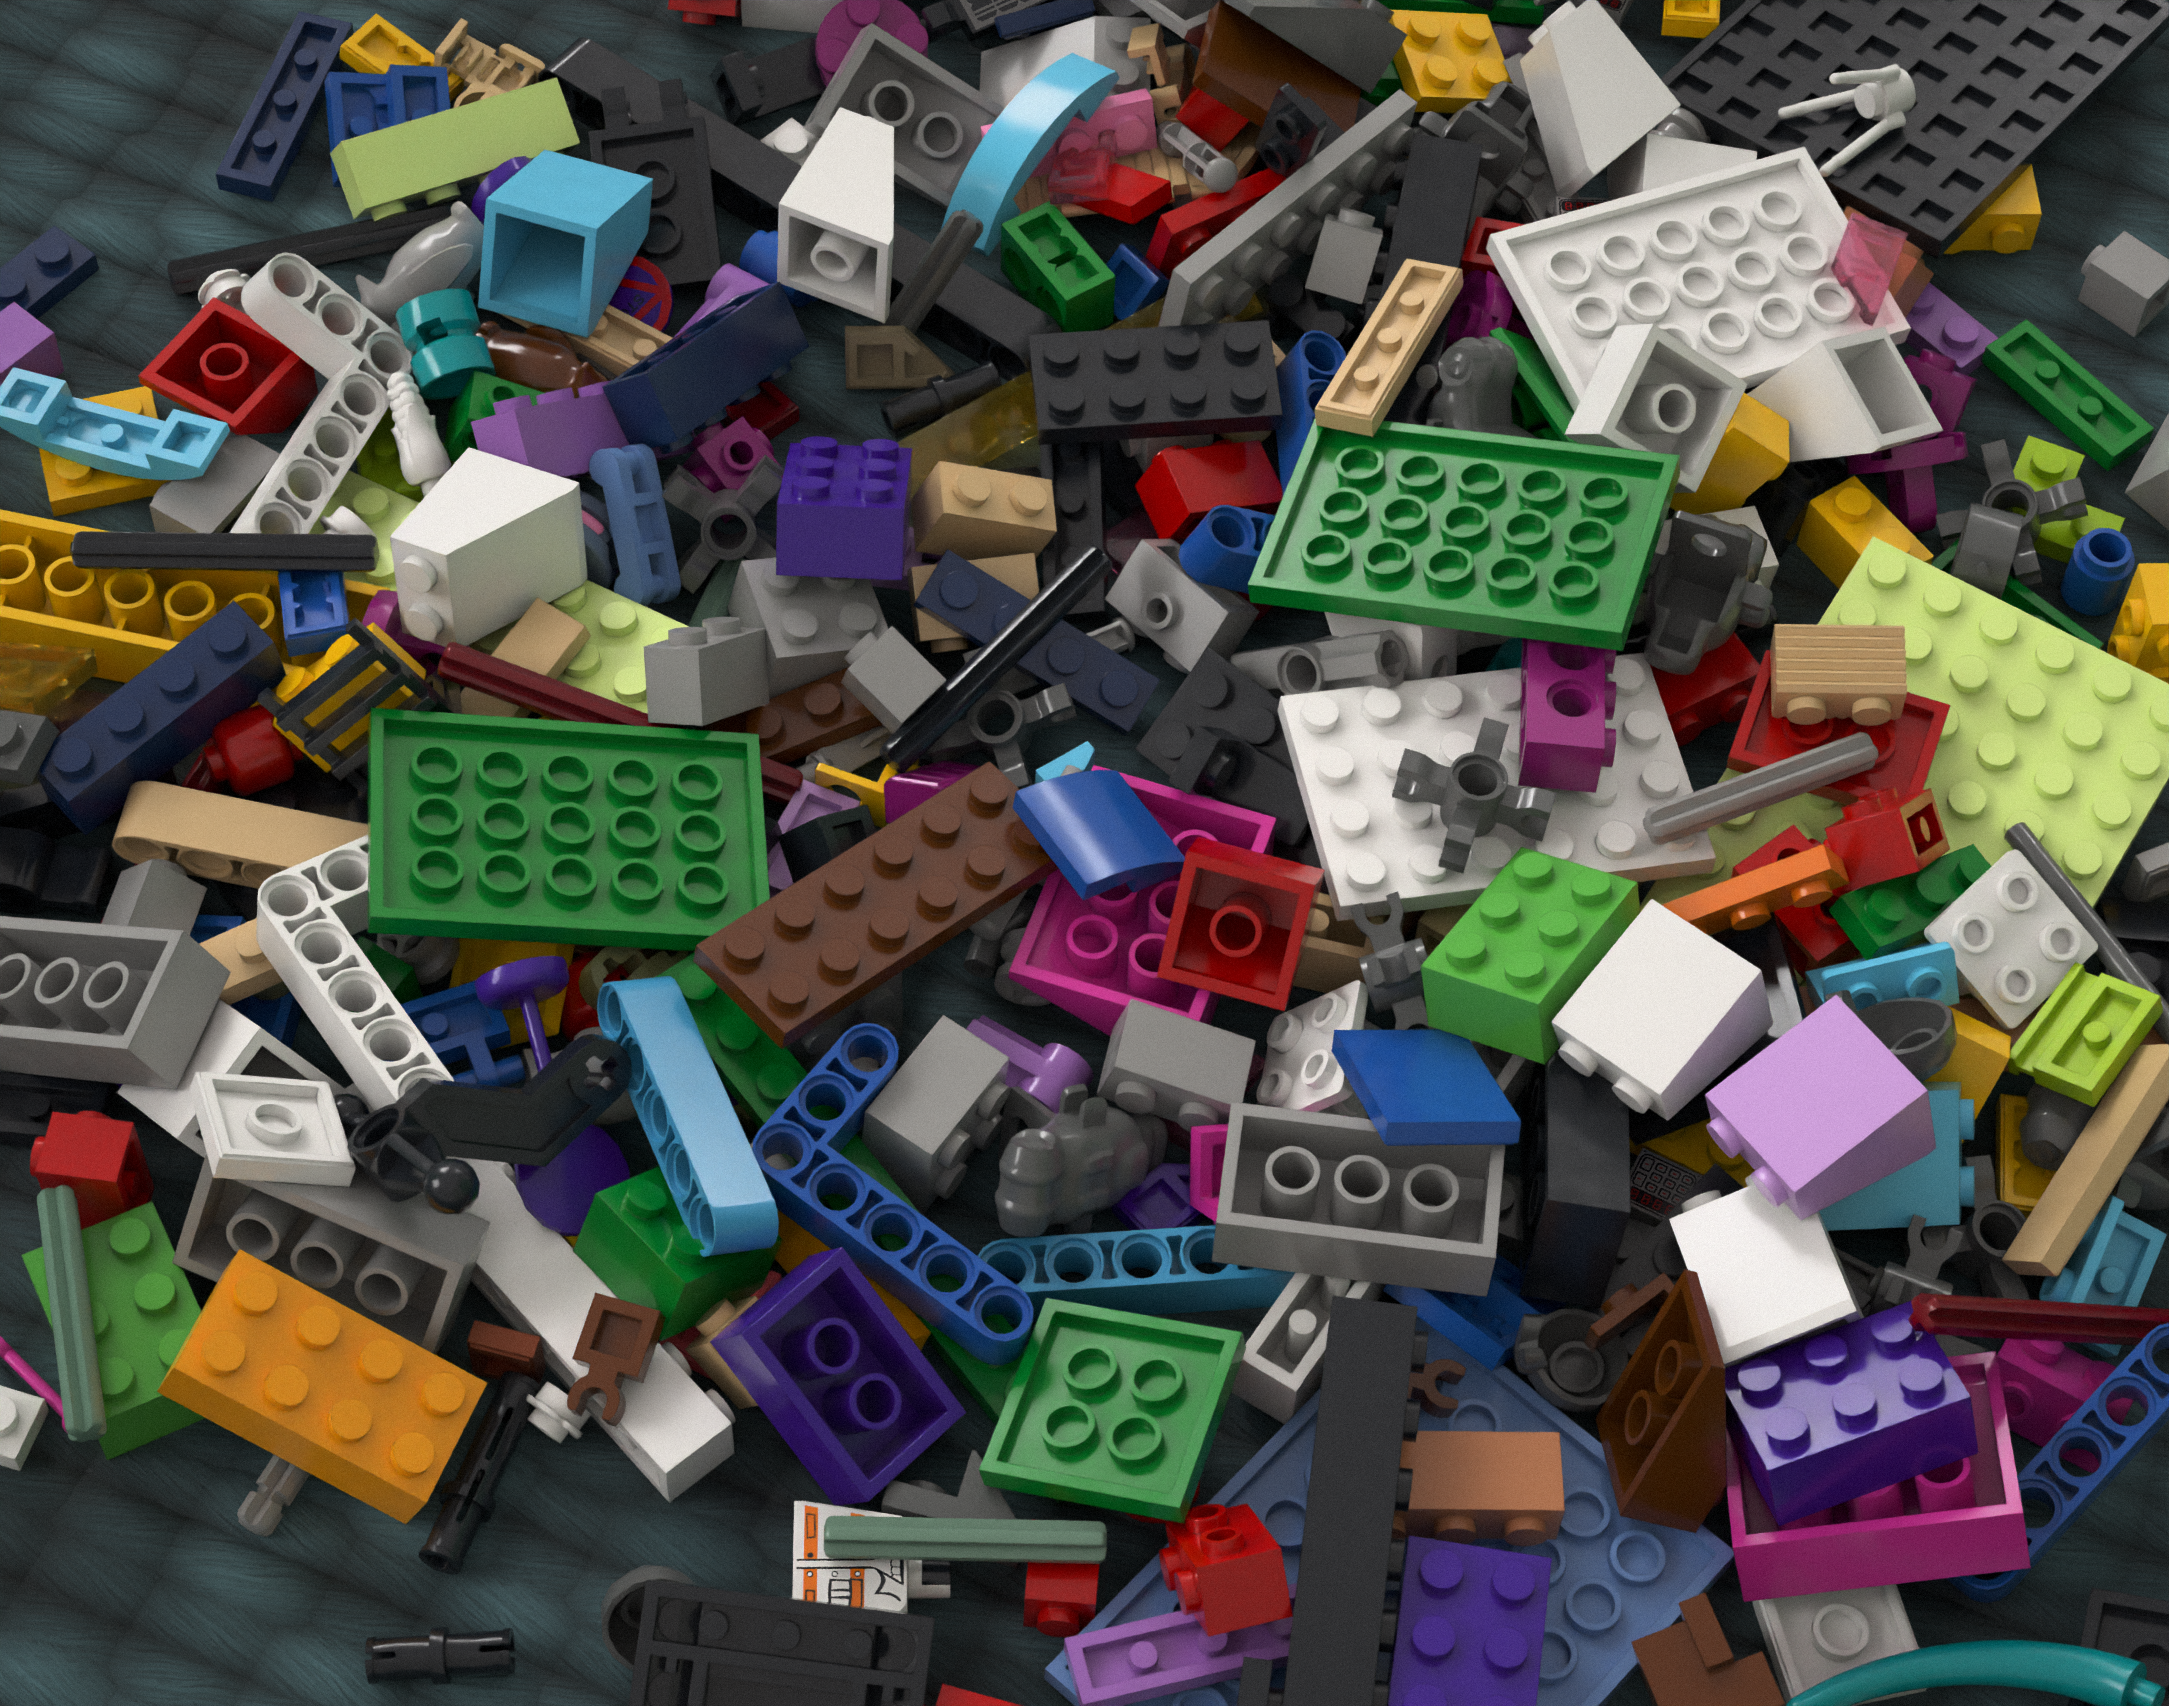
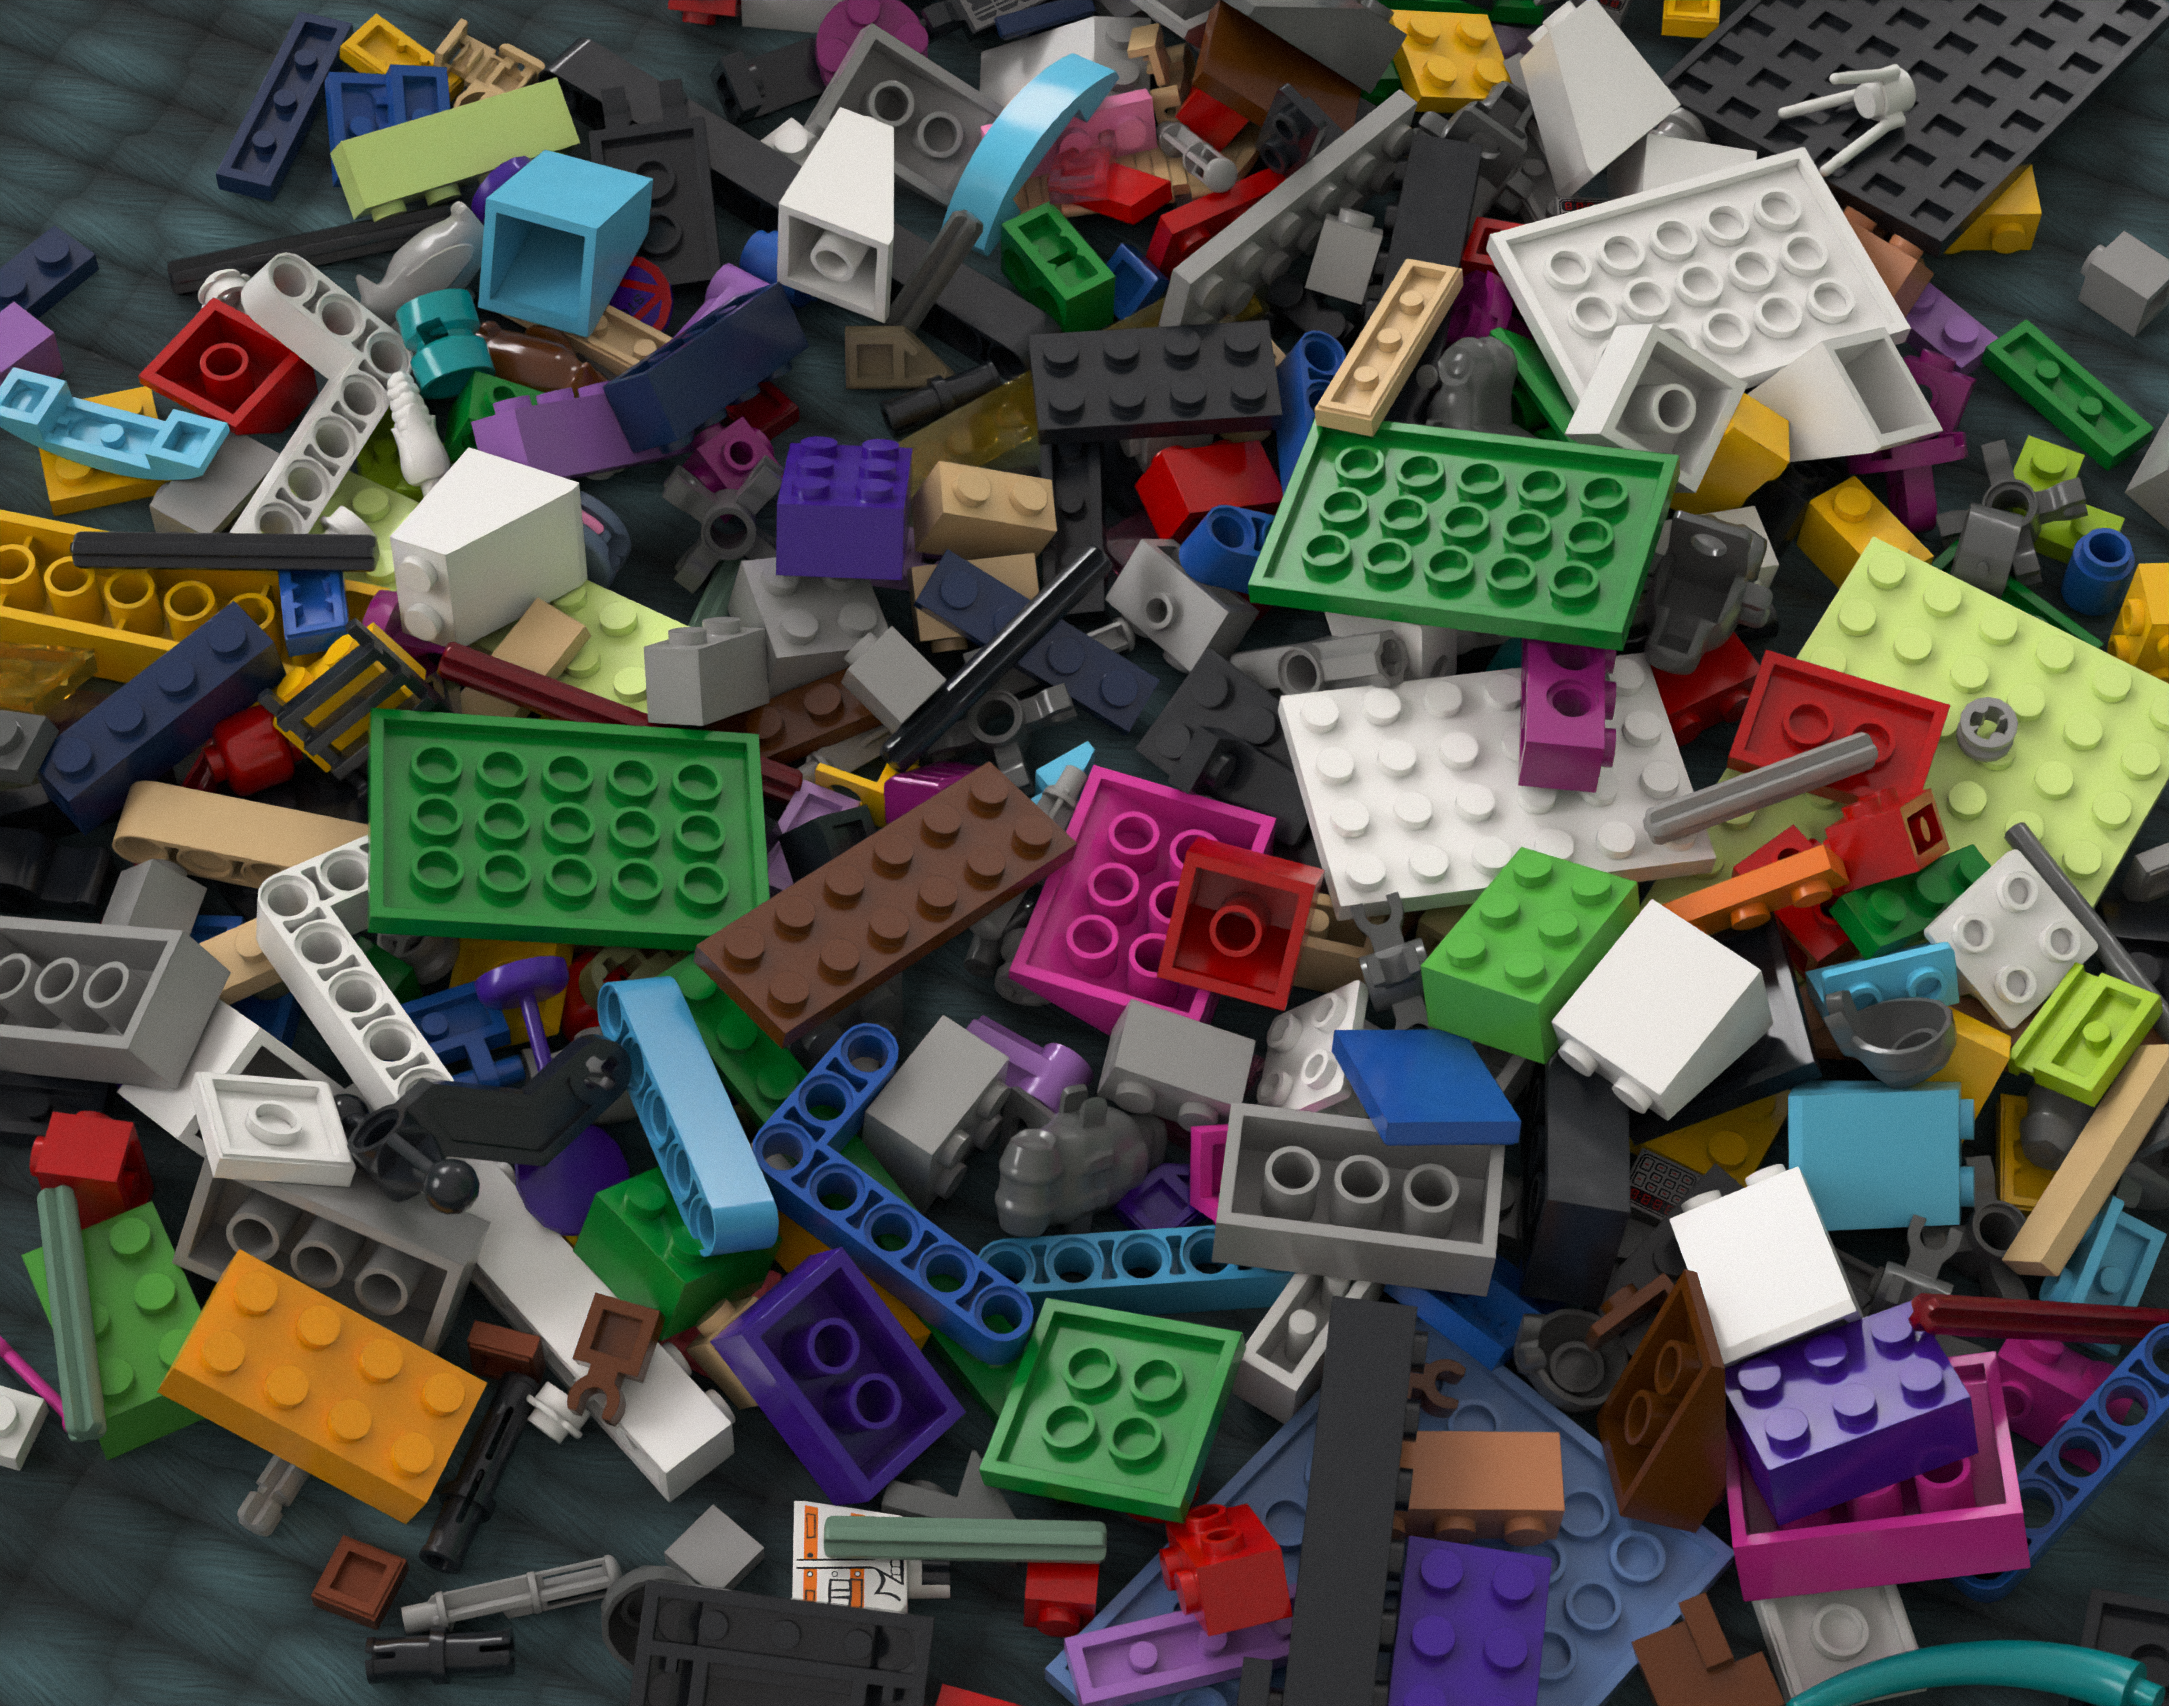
(360, 1582): none -> copper tile
(513, 1595): none -> light grey piece
(637, 523): medium blue plate -> none
(715, 1551): none -> light grey tile
(1098, 832): blue slope -> none
(1471, 815): dark grey pin -> none
(1822, 1112): lavender slope -> none
(1838, 673): tan brick -> none
(1867, 262): clear pink tile -> none
(1974, 717): none -> light grey bush

